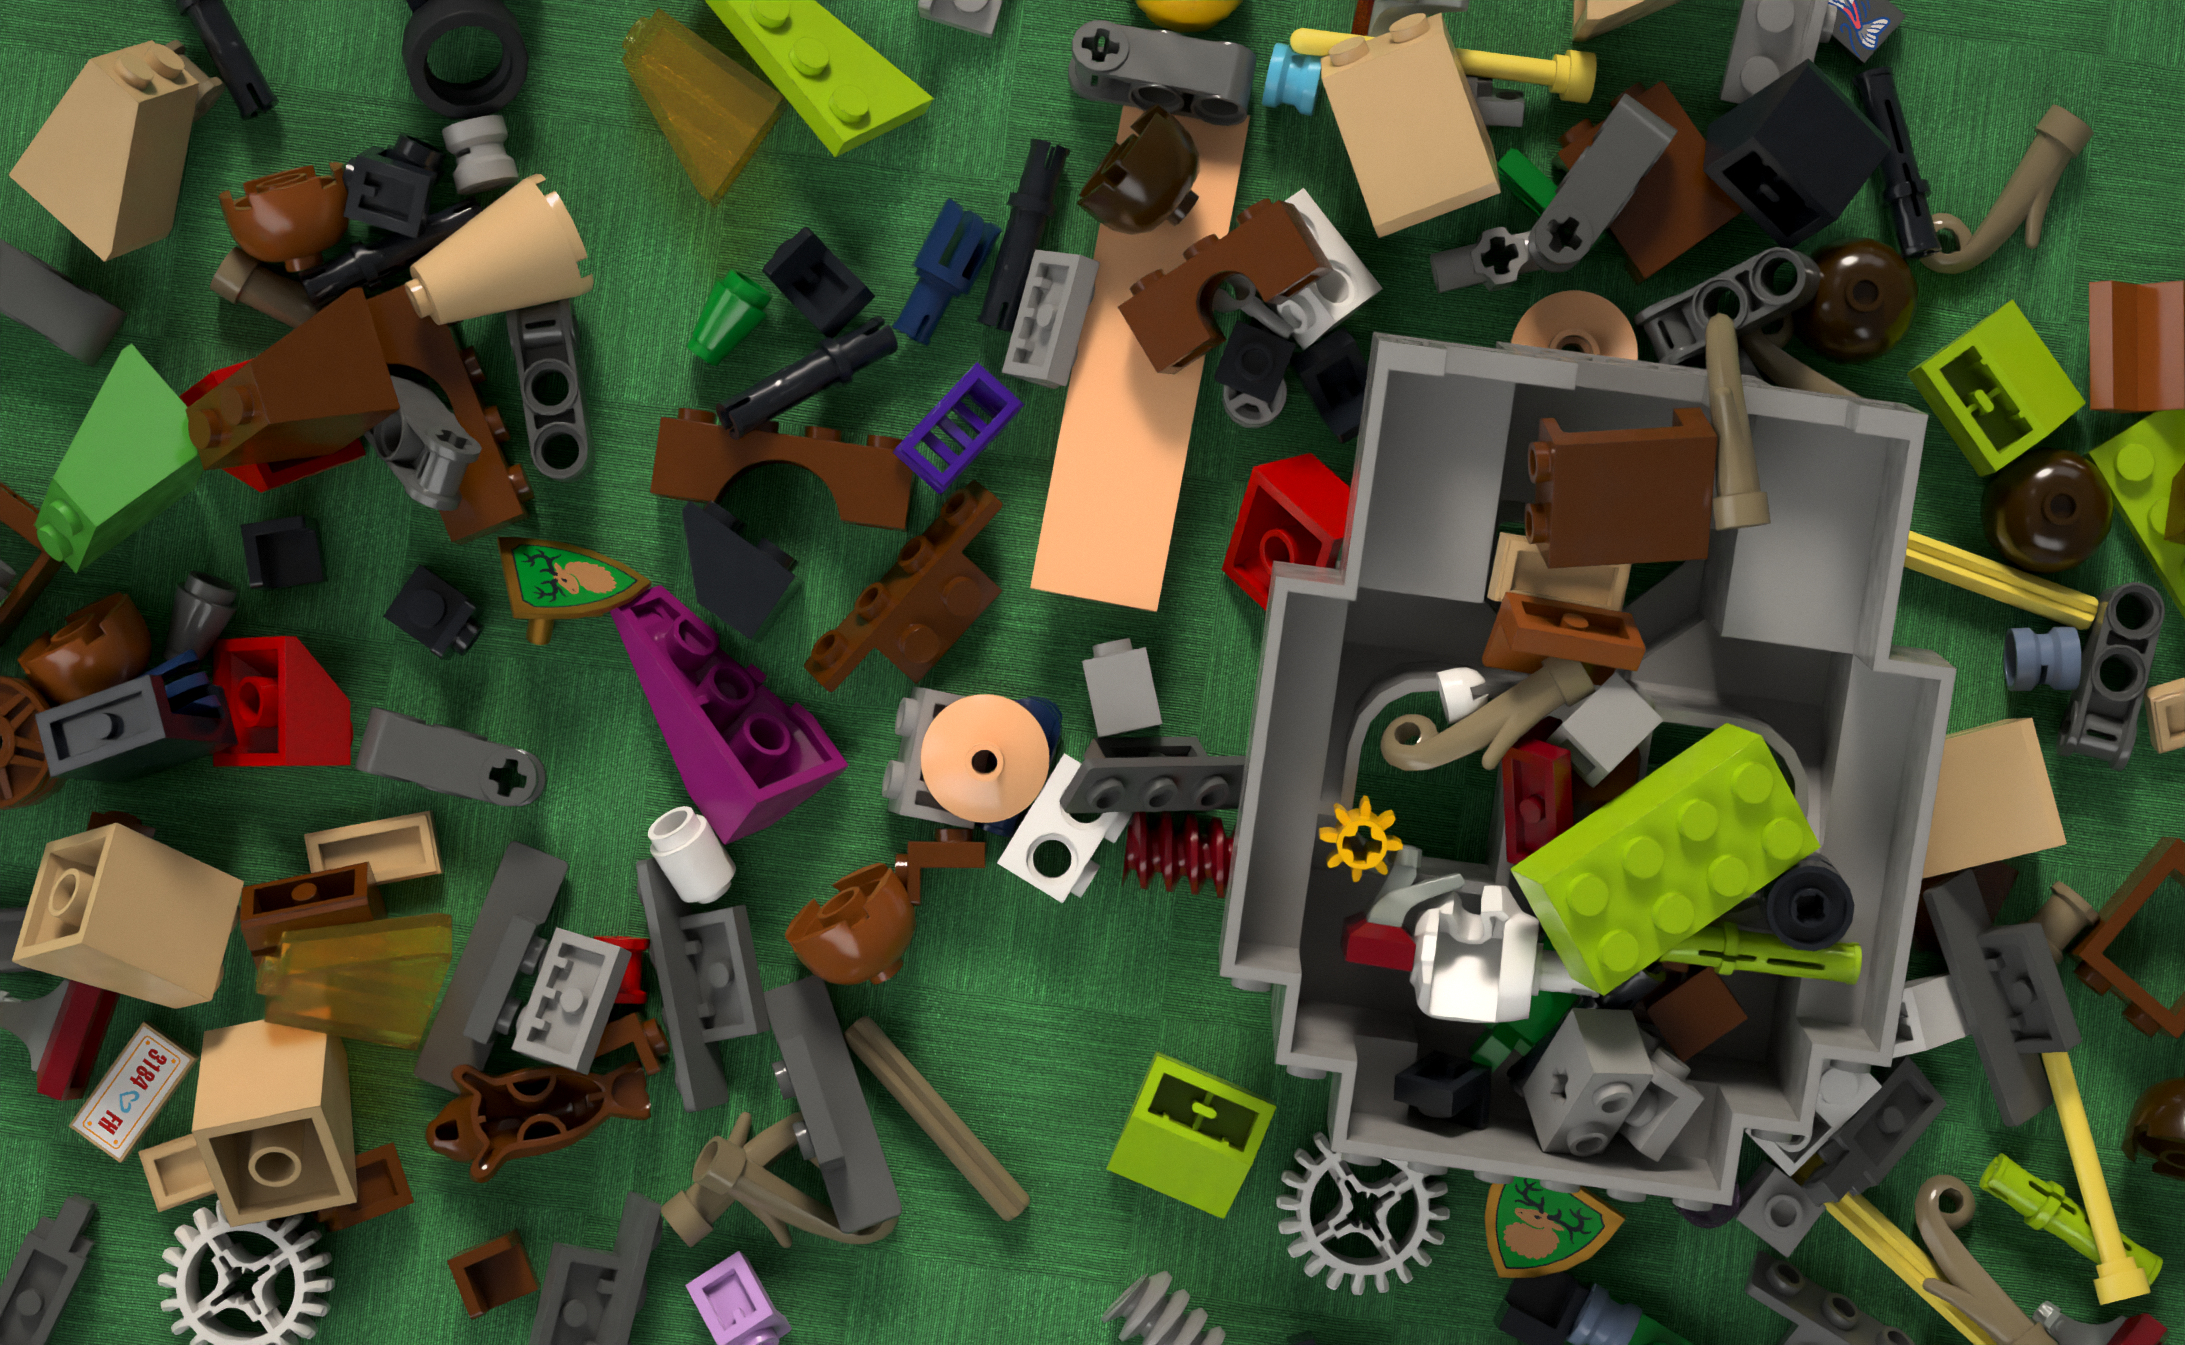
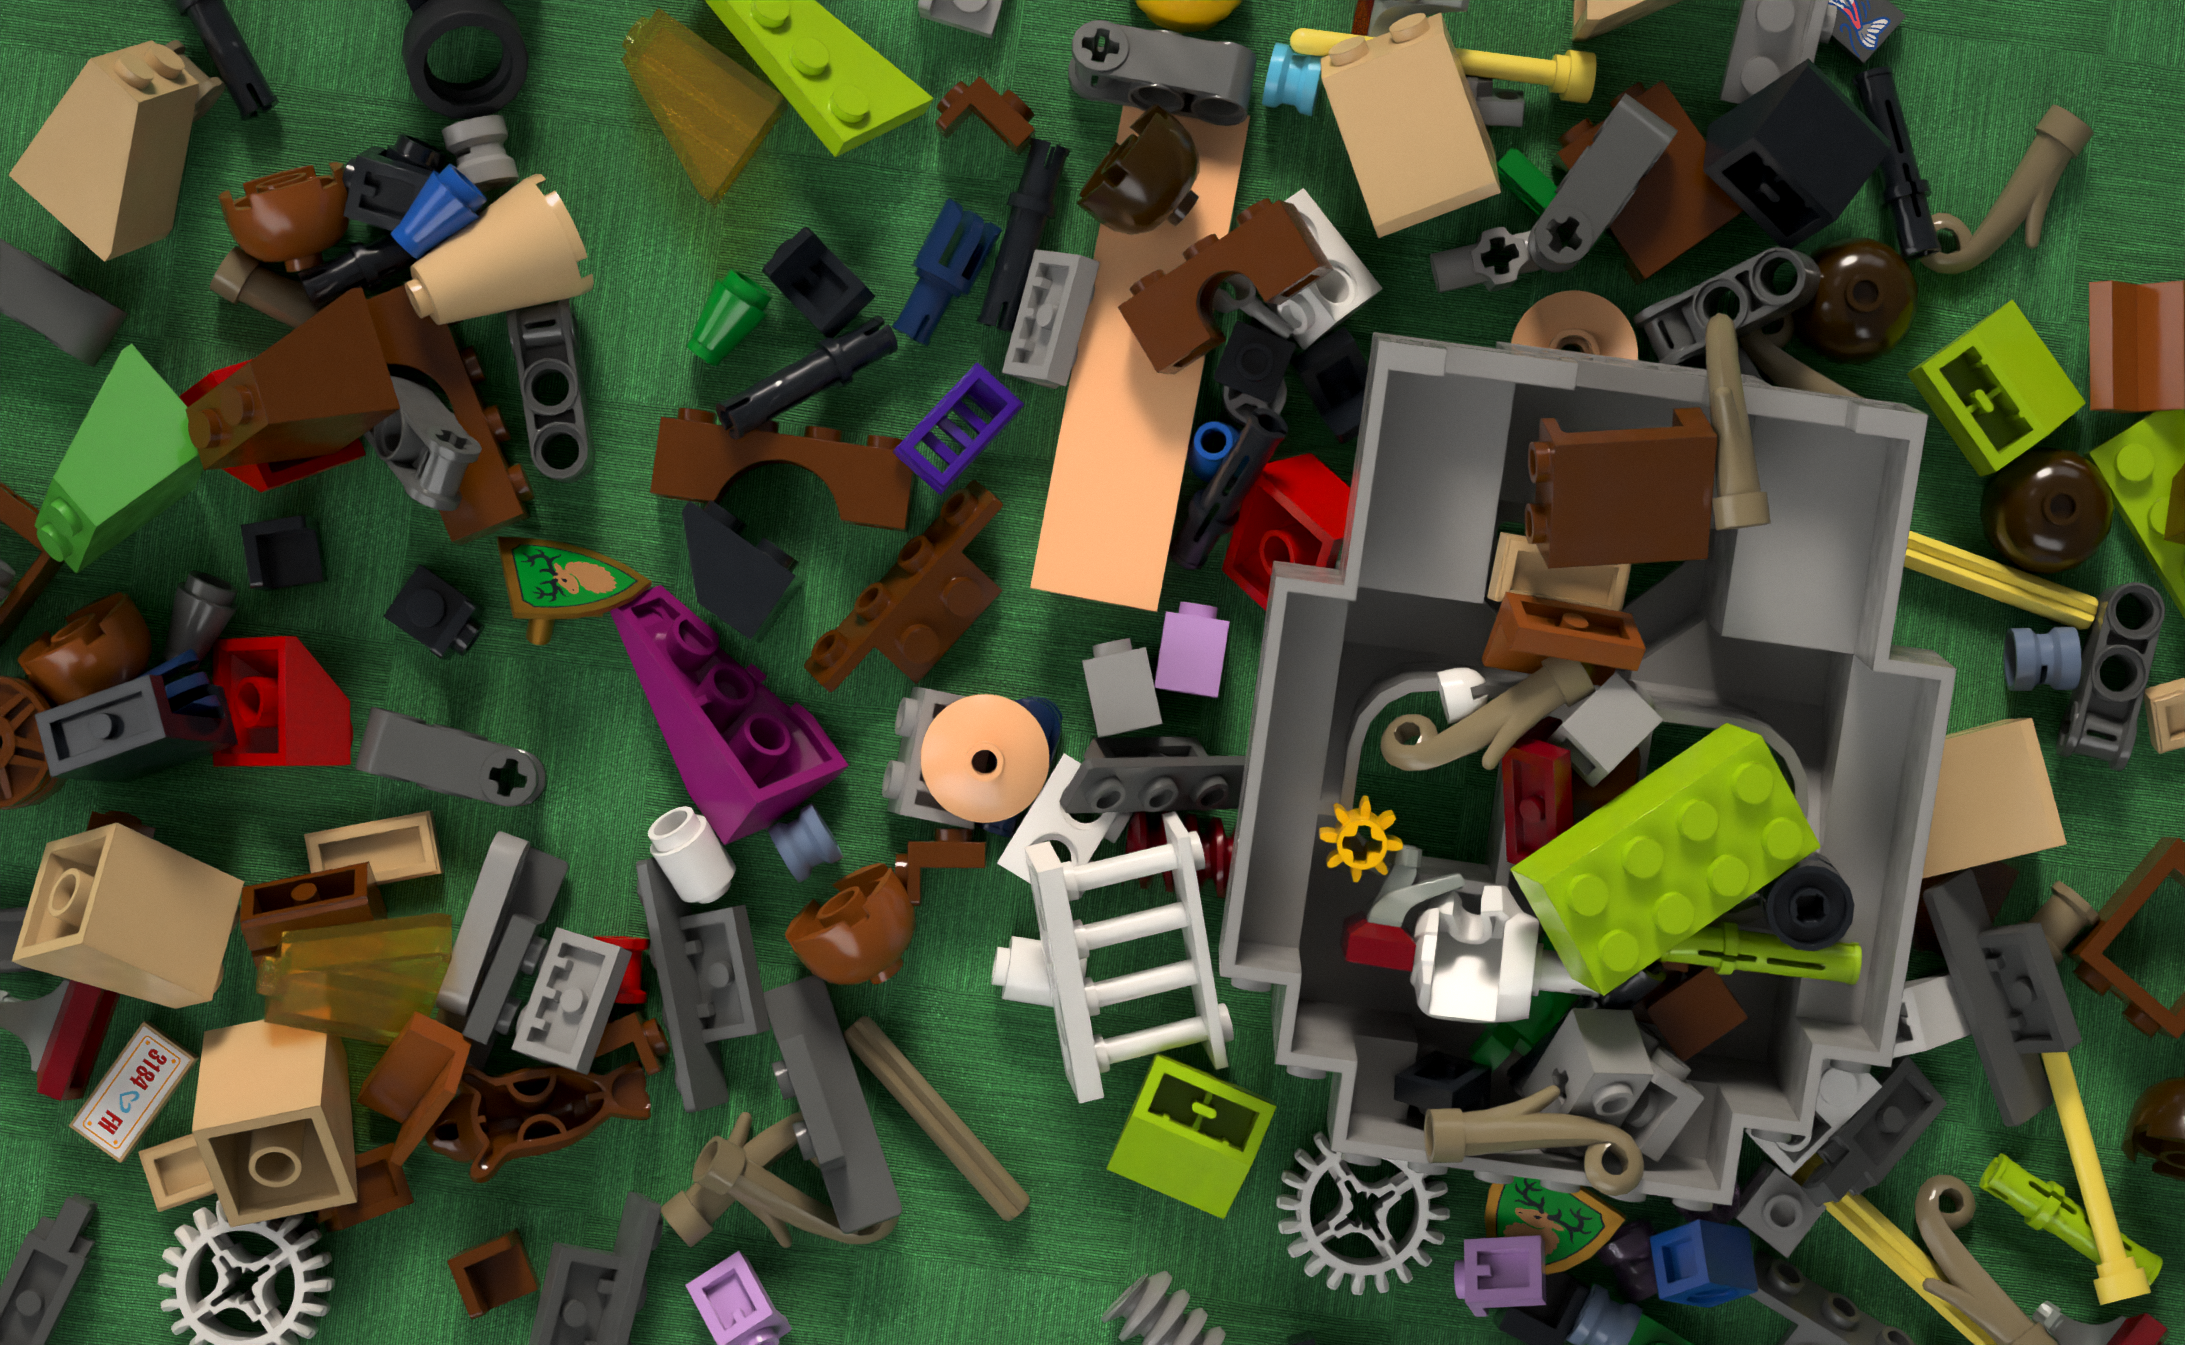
(416, 1079): none -> dark orange panel
(439, 211): none -> blue cone
(483, 923): none -> light grey beam
(805, 843): none -> sand blue wheel
(1004, 114): none -> reddish brown bracket
(1023, 972): none -> white brick
(1069, 941): none -> white fence
(1192, 651): none -> lavender brick
(1204, 463): none -> blue cone
(1258, 442): none -> black pin
(1501, 1273): none -> lavender bracket
(1520, 1126): none -> dark tan plant
(1631, 1260): none -> clear purple wheel
(1703, 1264): none -> blue brick

